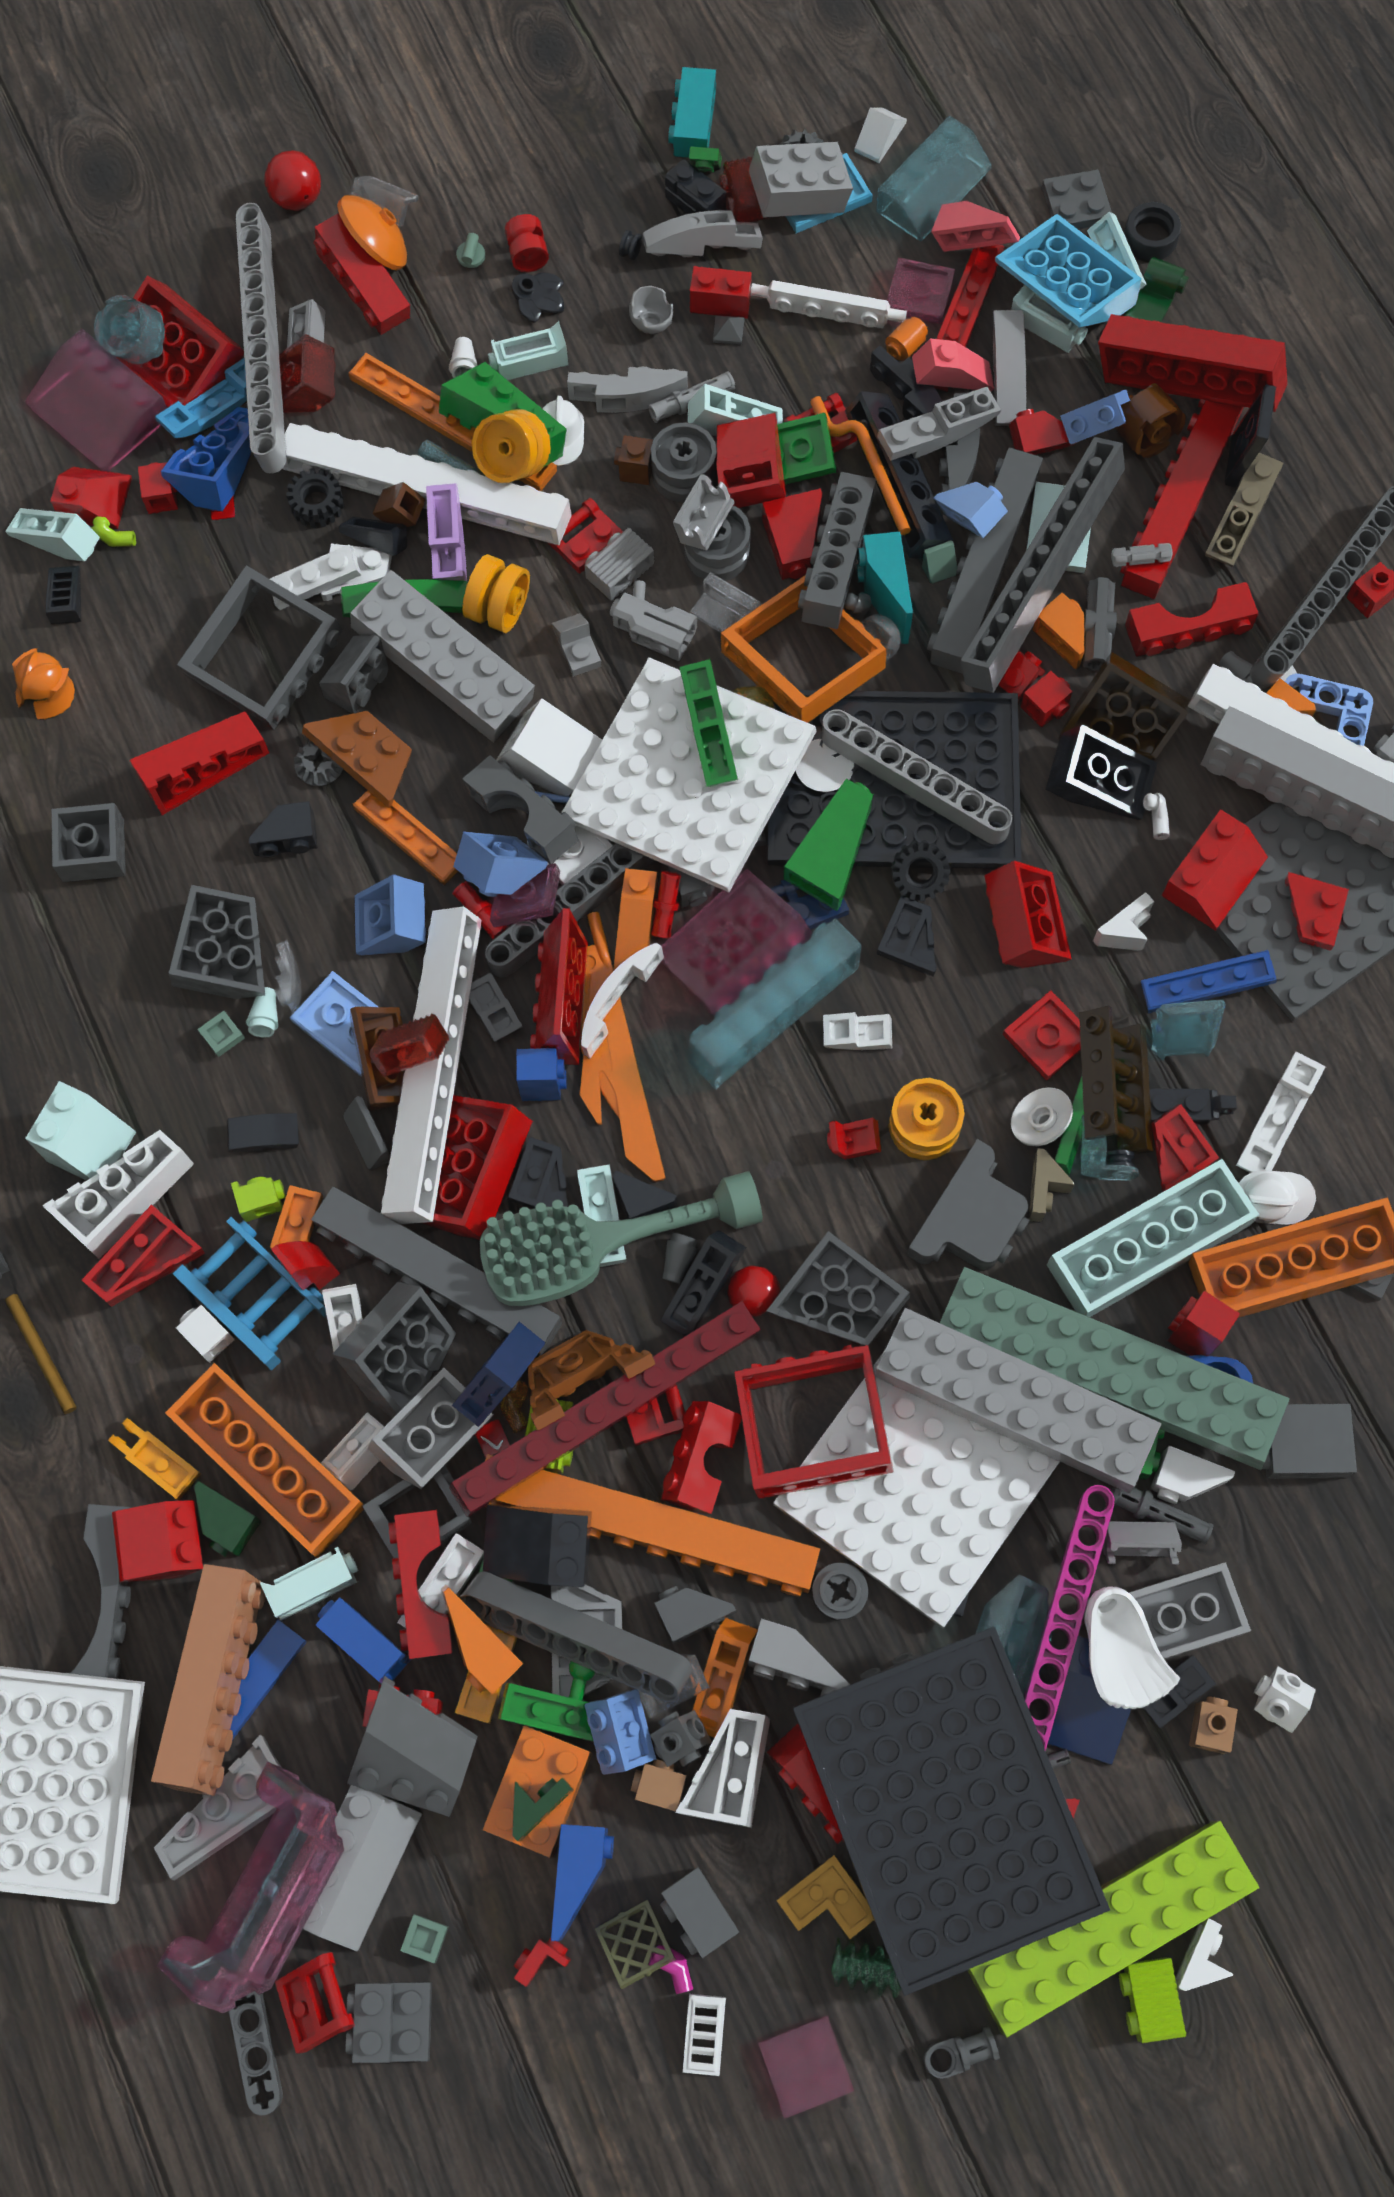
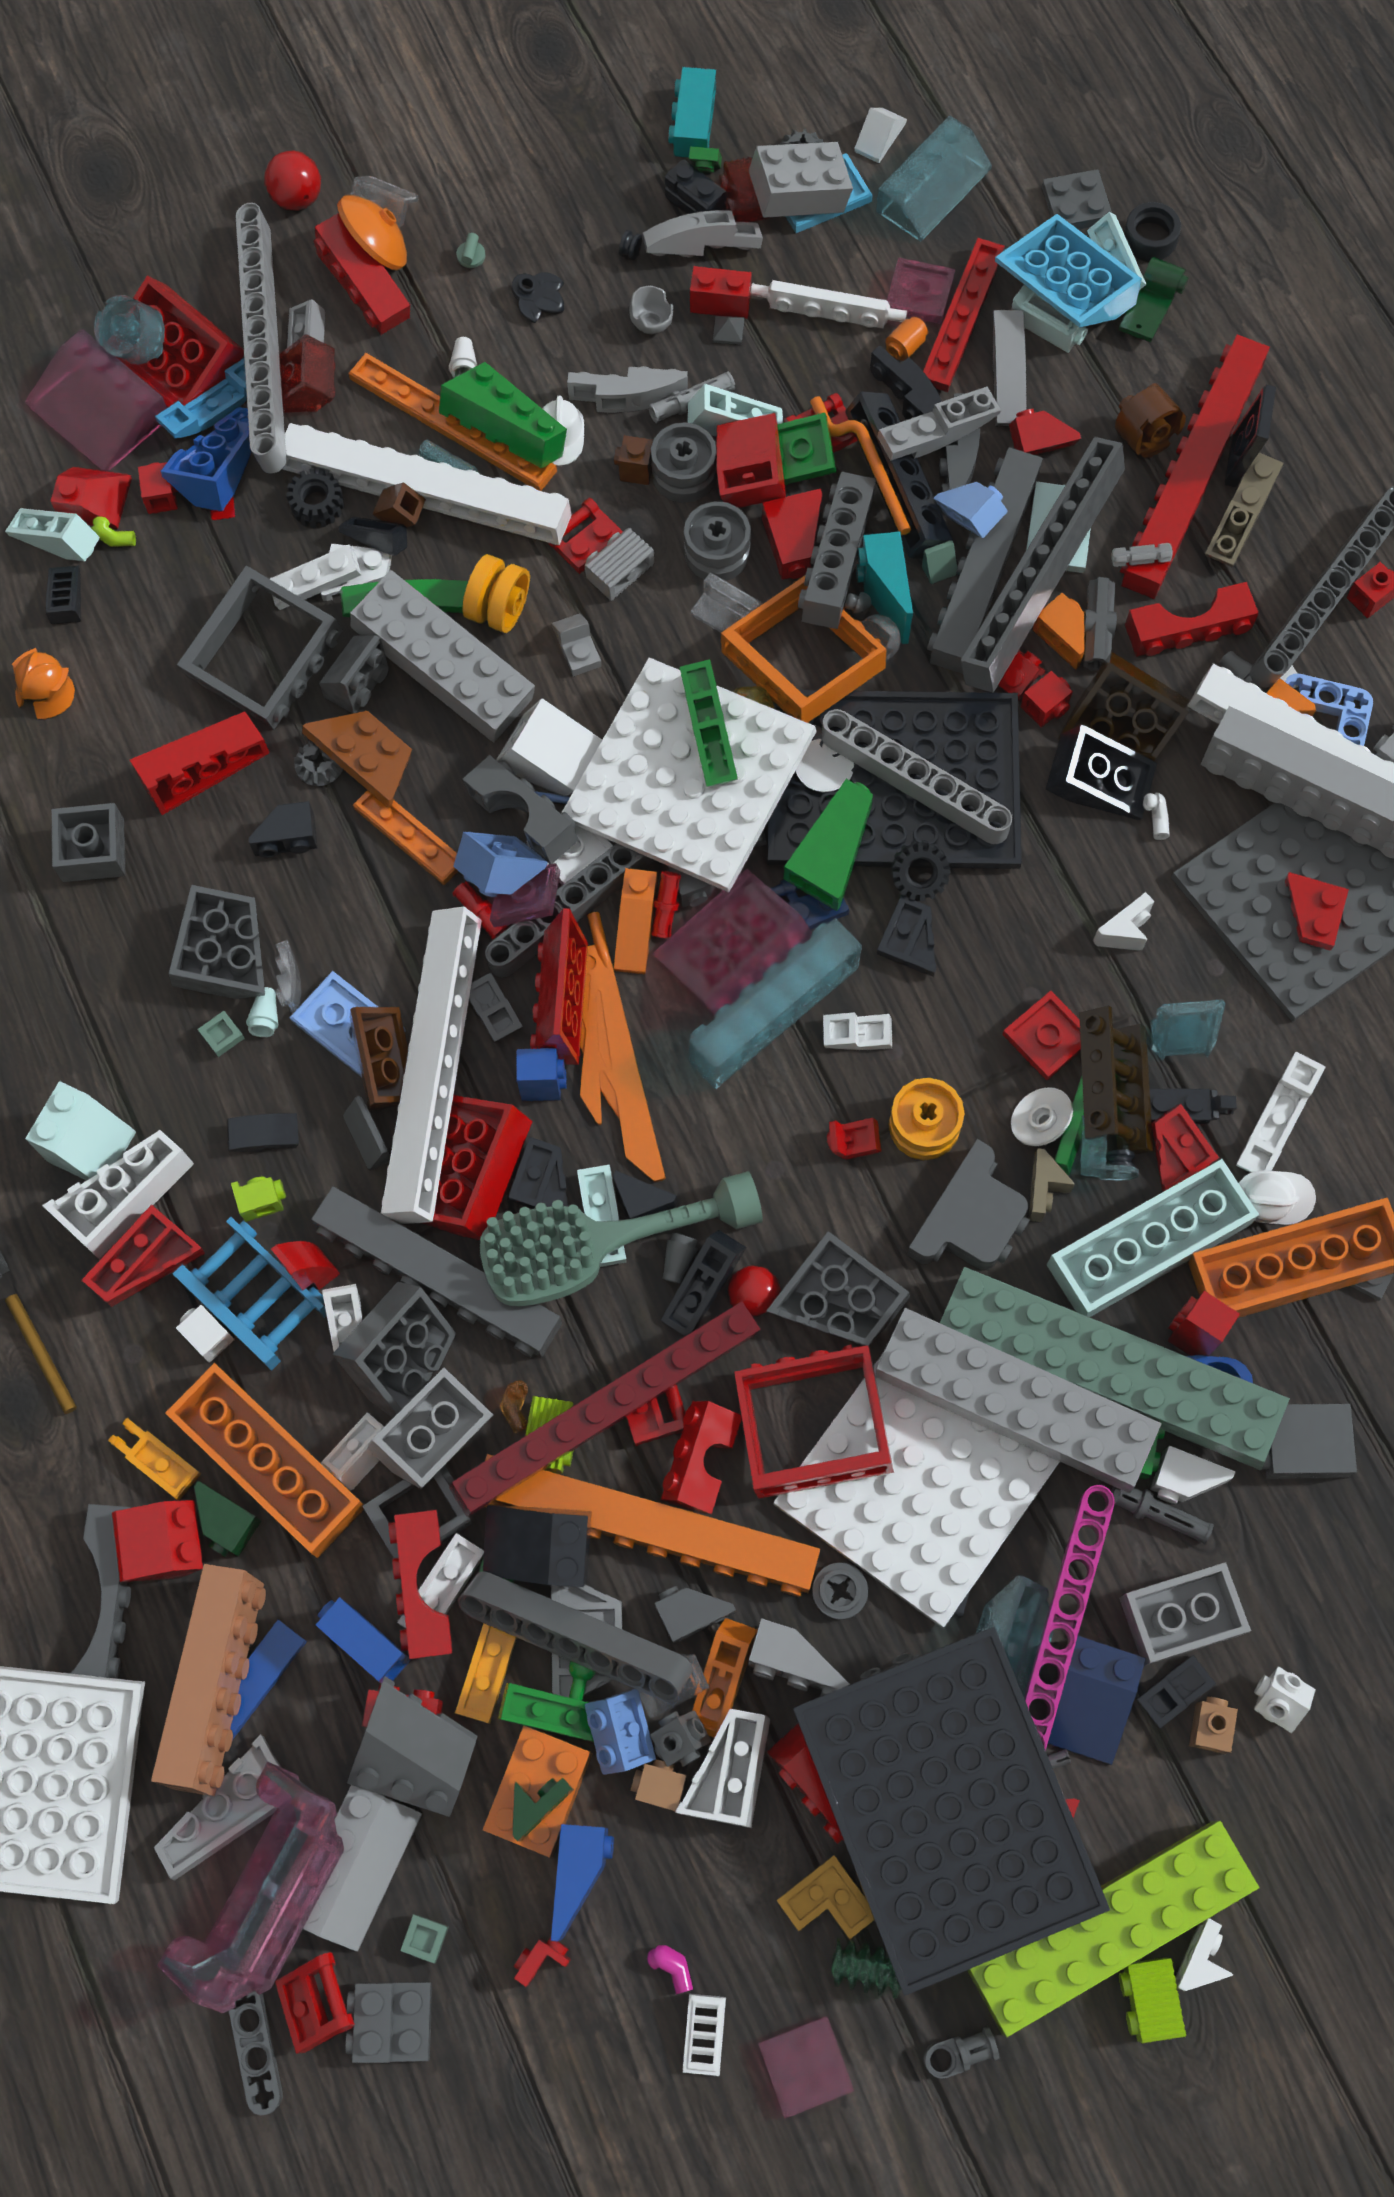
(296, 1216): orange plate -> none
(310, 1583): light aqua window -> none
(390, 917): medium blue slope -> none
(409, 1045): clear red brick -> none
(446, 532): lavender slope -> none
(481, 1650): orange slope -> none
(492, 1438): red sticker -> none
(498, 1374): dark blue window -> none
(511, 445): light orange wheel -> none
(526, 243): red wheel -> none
(529, 353): light aqua window -> none
(574, 1363): dark orange wing -> none
(640, 965): white slope -> none
(646, 1969): olive window -> none
(653, 626): light grey piece -> none
(699, 1913): dark grey brick -> none
(703, 513): light grey hinge -> none
(951, 365): coral slope -> none
(971, 226): coral slope -> none
(1027, 915): red slope -> none
(1095, 417): medium blue bracket -> none
(1123, 1651): white hair -> none
(1142, 1540): light grey hinge -> none
(1191, 361): red brick -> none
(1209, 980): blue tile -> none
(1216, 870): red slope -> none

